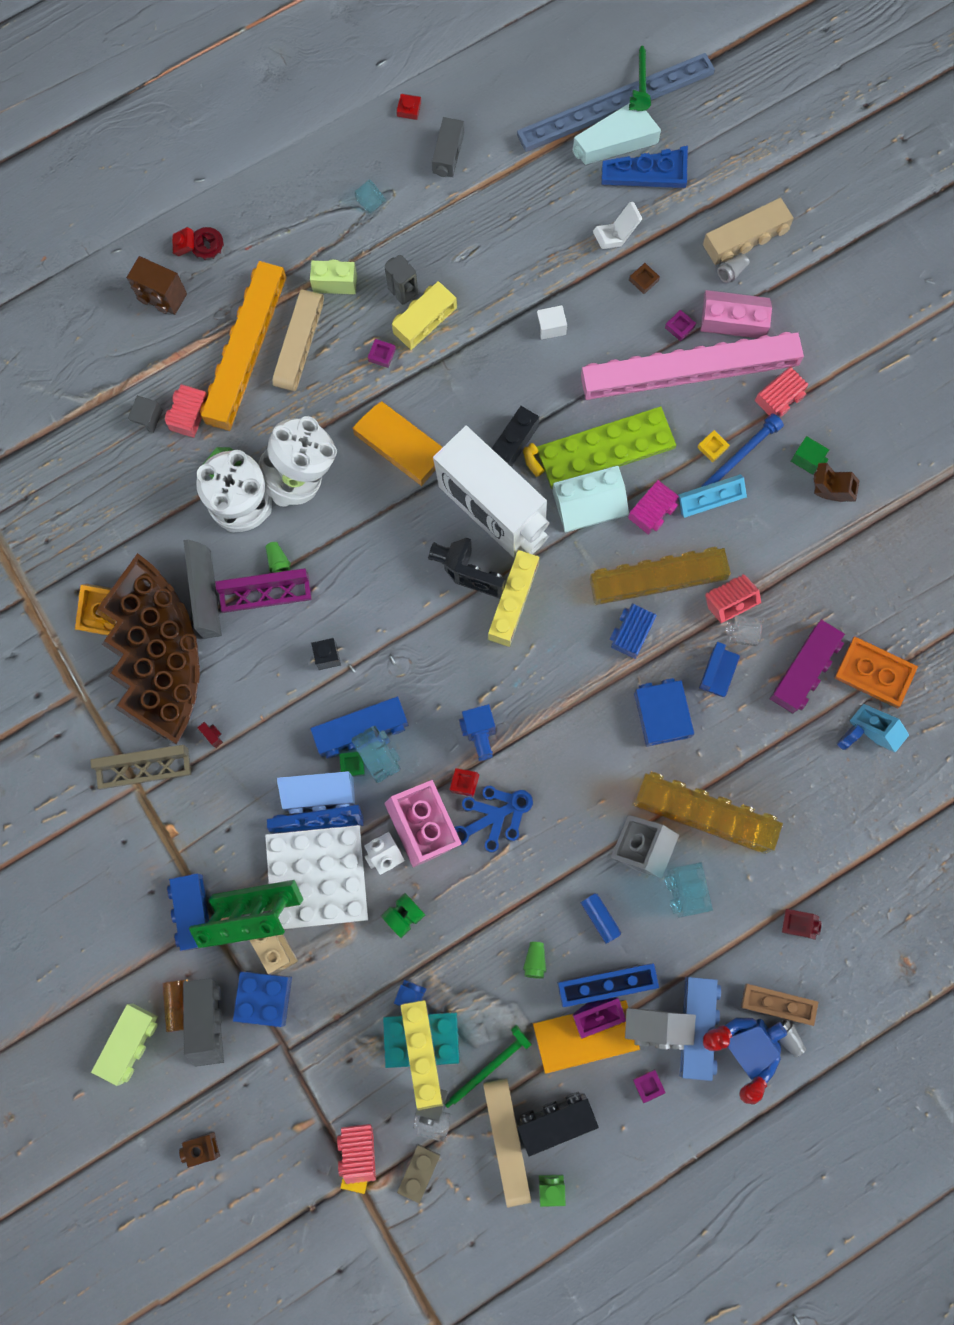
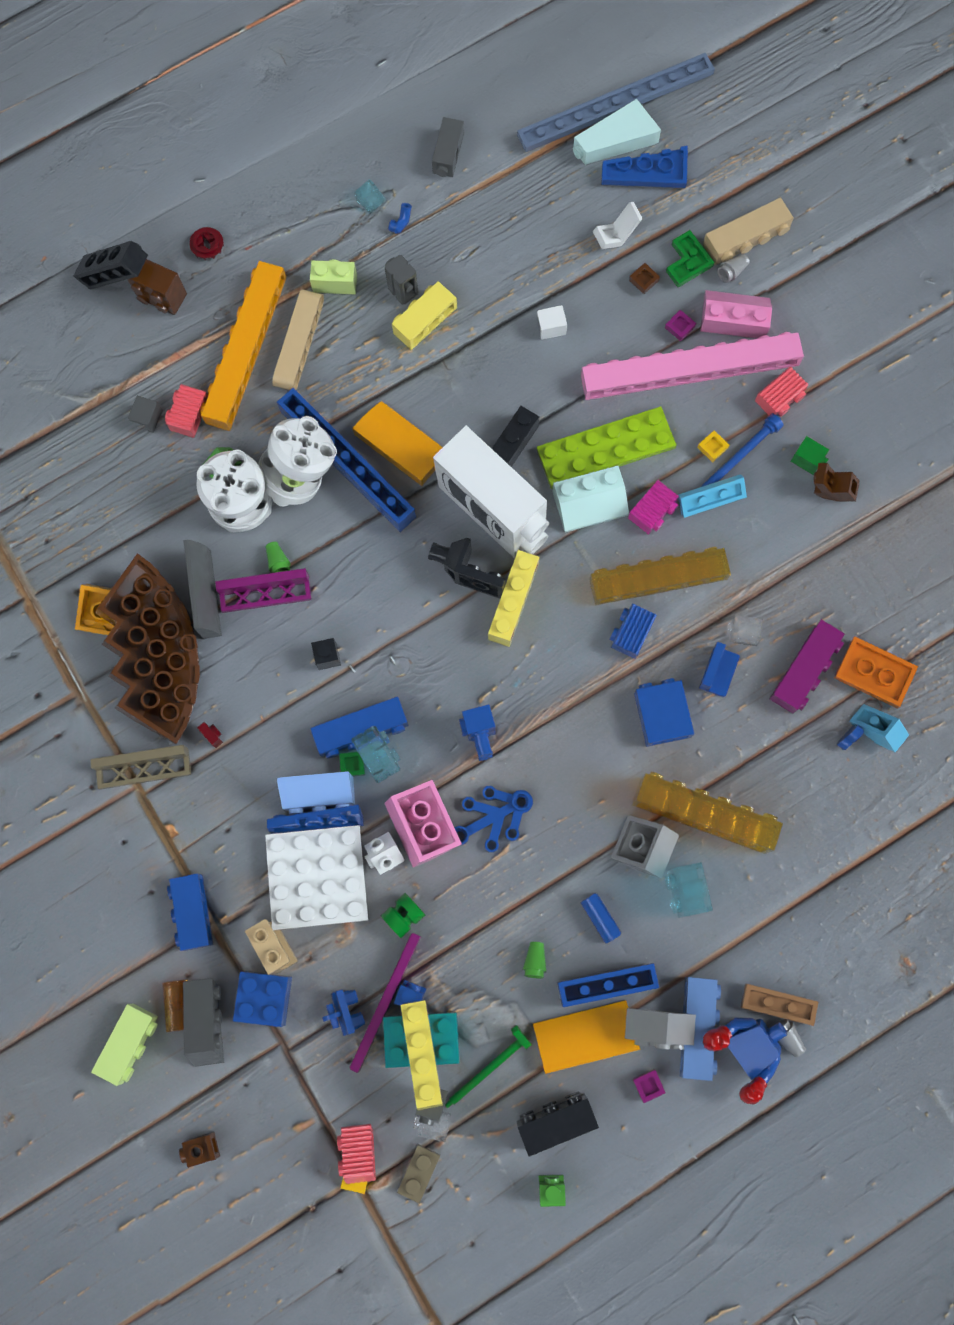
(111, 265): none -> black brick
(183, 241): red plate -> none
(246, 901): green fence -> none
(341, 1002): none -> blue hips
(354, 466): none -> blue brick
(381, 353): magenta plate -> none
(385, 1003): none -> magenta tile
(398, 226): none -> blue arm
(408, 106): red plate -> none
(464, 782): red plate -> none
(507, 1143): tan beam -> none
(530, 460): yellow arm -> none
(598, 1016): magenta slope -> none
(641, 100): green piece -> none
(693, 259): none -> green plate
(733, 598): coral brick -> none
(801, 924): dark red bracket -> none

